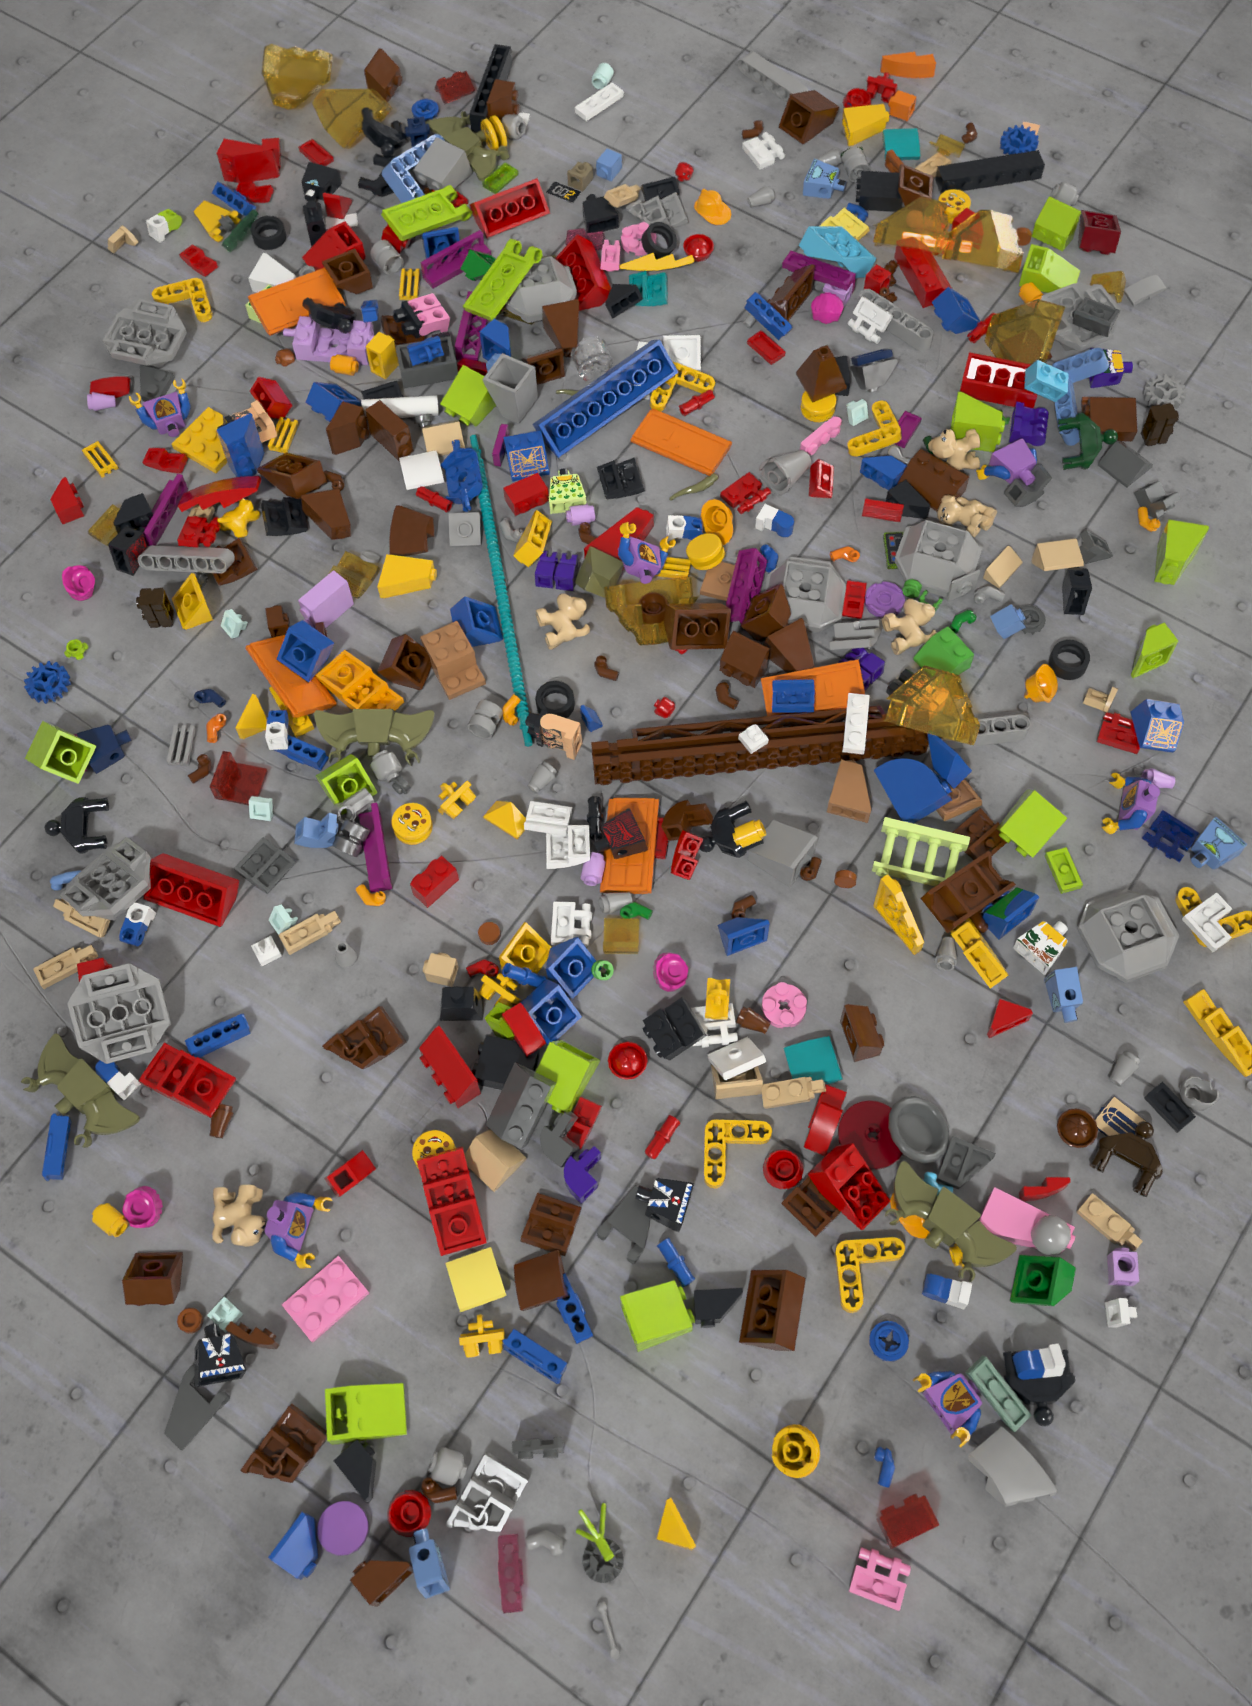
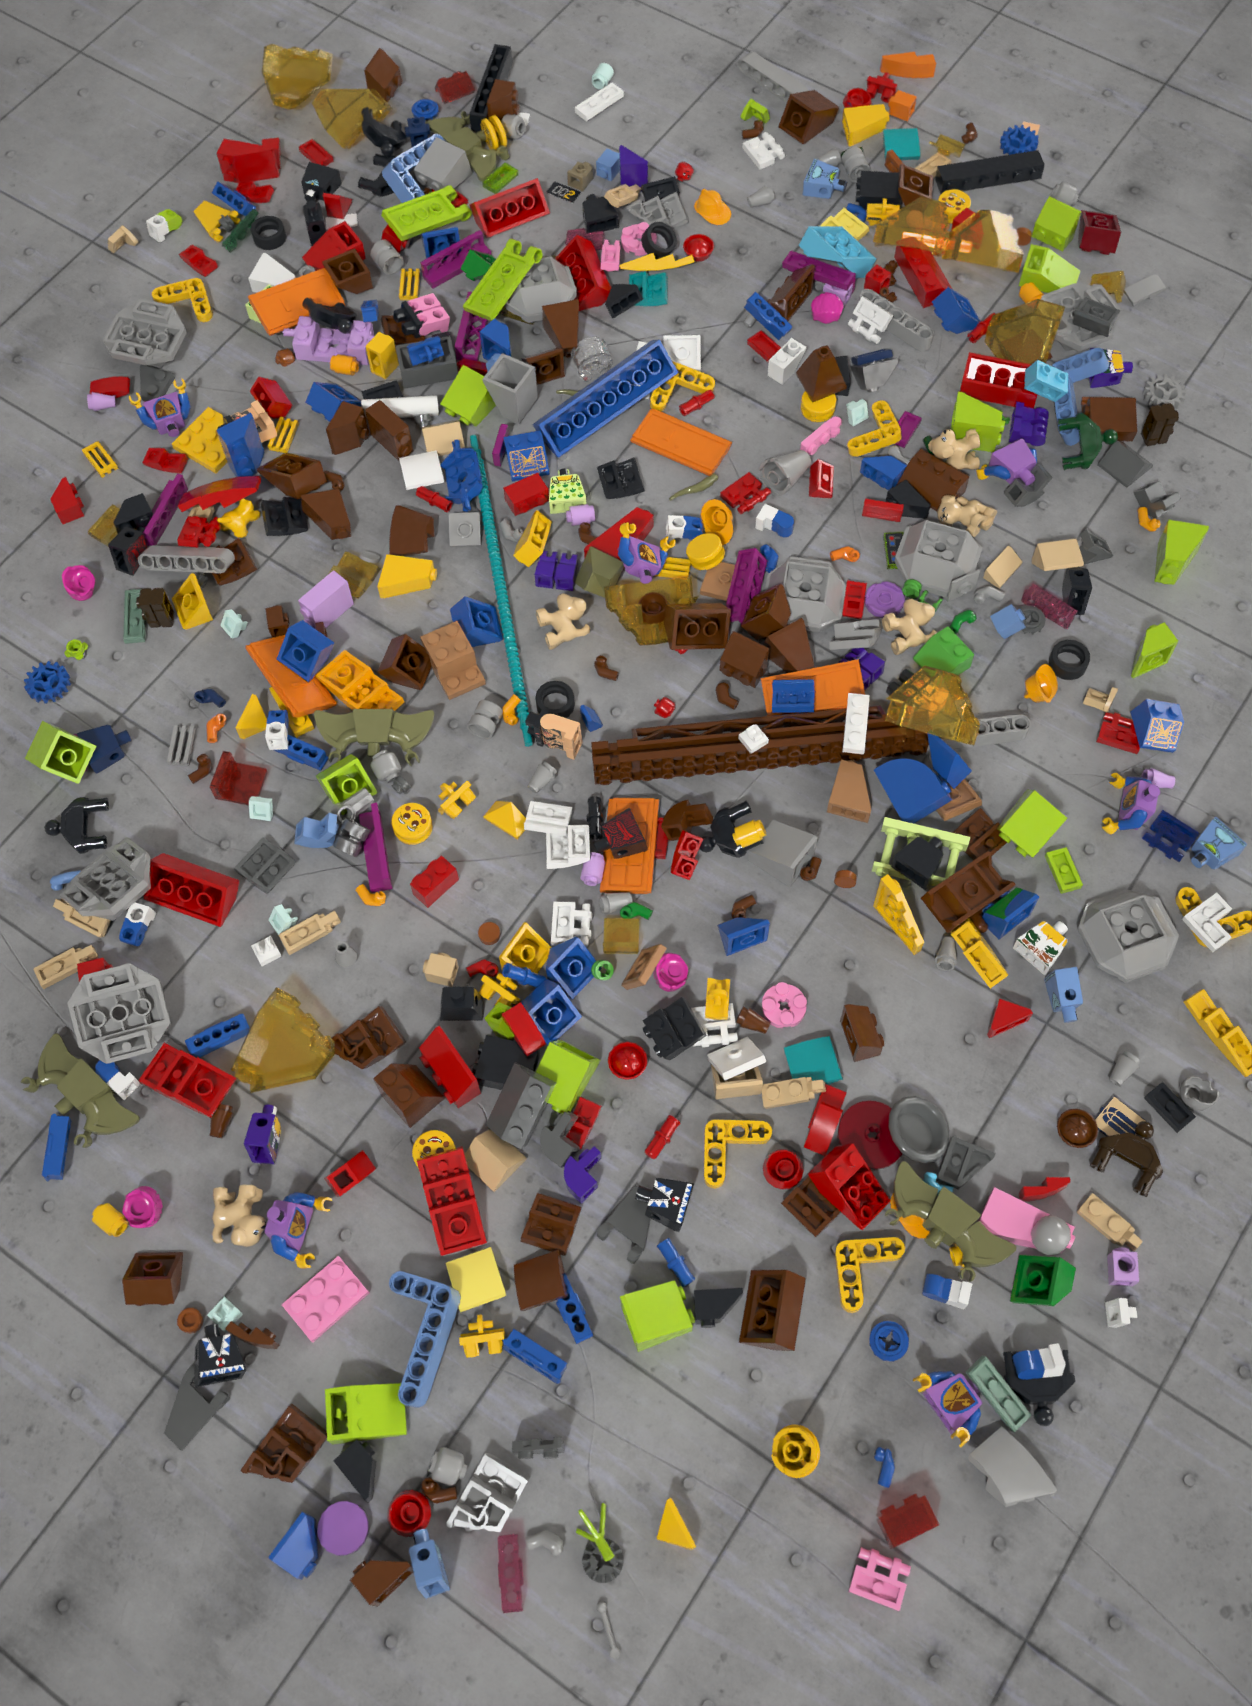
(133, 622): none -> sand green tile
(263, 1136): none -> dark purple torso
(282, 1046): none -> clear yellow panel
(408, 1091): none -> reddish brown slope
(427, 1332): none -> medium blue beam
(632, 168): none -> dark purple slope
(643, 967): none -> medium nougat plate
(755, 109): none -> lime tile
(785, 361): none -> white slope
(877, 212): none -> yellow hips
(919, 860): none -> black torso
(1050, 606): none -> clear pink piece

